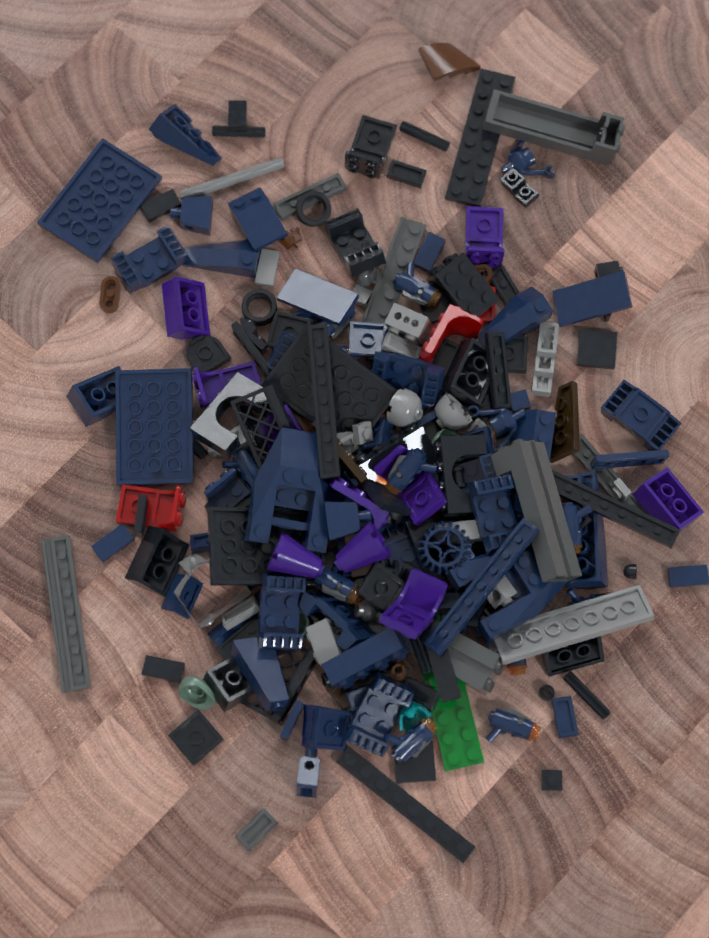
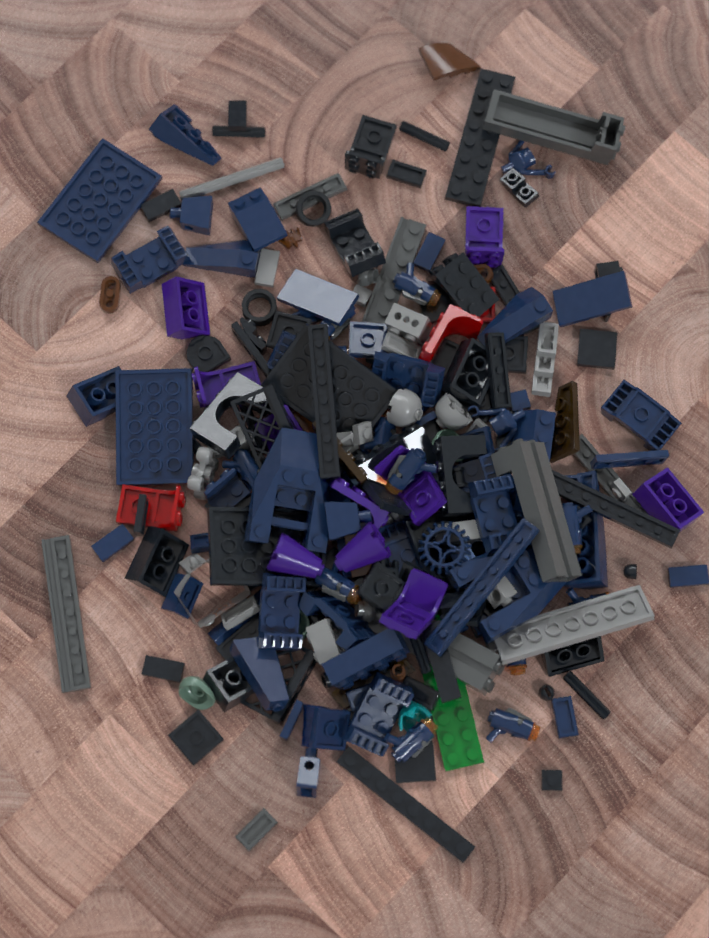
(202, 473): none -> light grey gear

